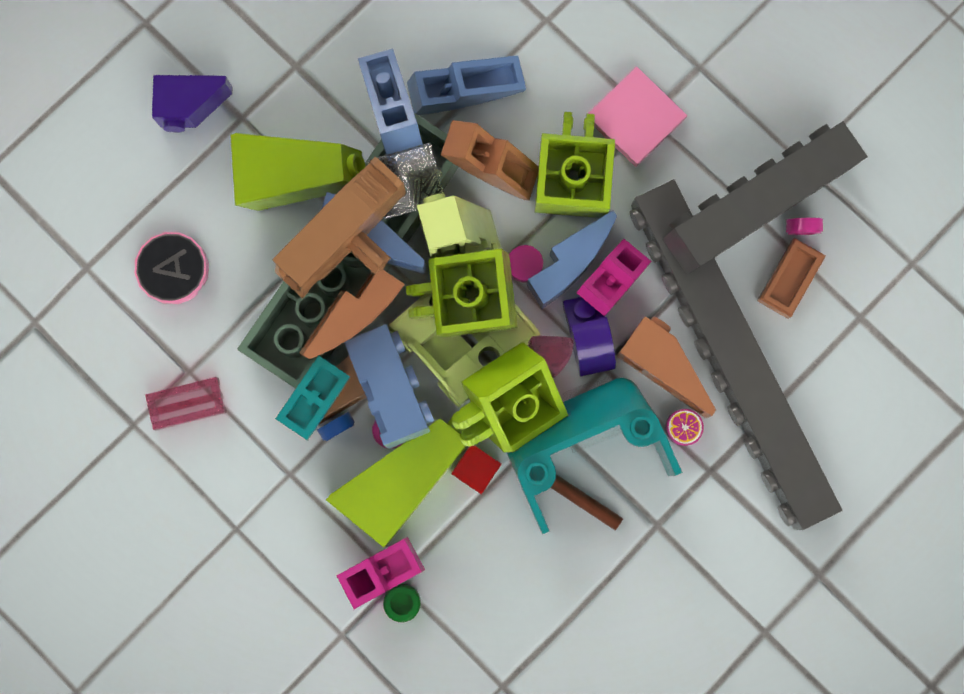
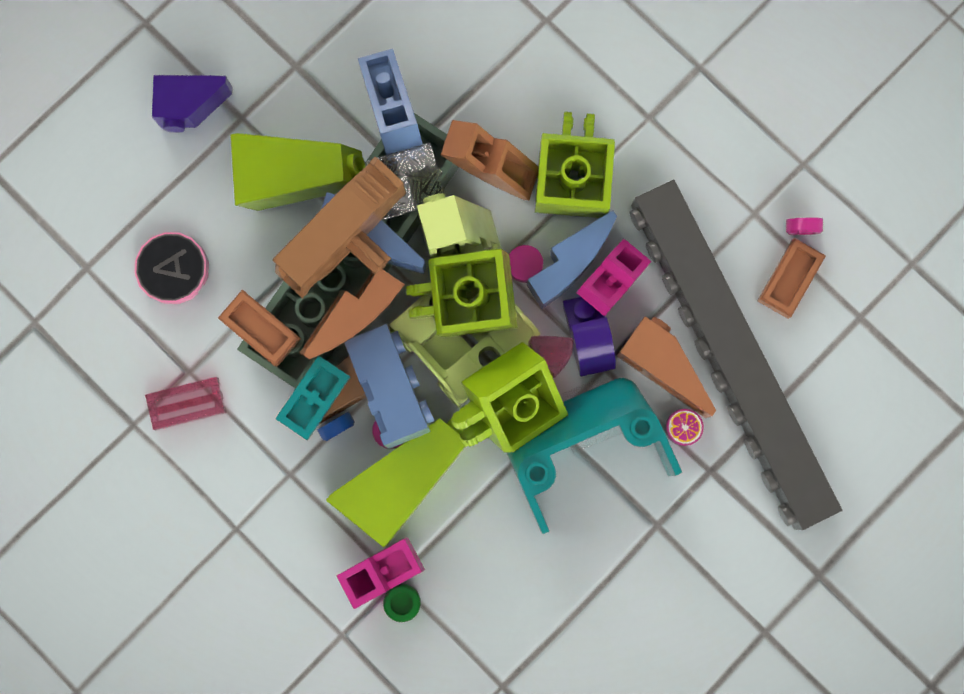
(259, 328): none -> nougat tile
(465, 84): medium blue slope -> none
(476, 469): red tile -> none
(586, 503): copper bar -> none
(637, 116): bright pink tile -> none
(764, 197): dark grey brick -> none

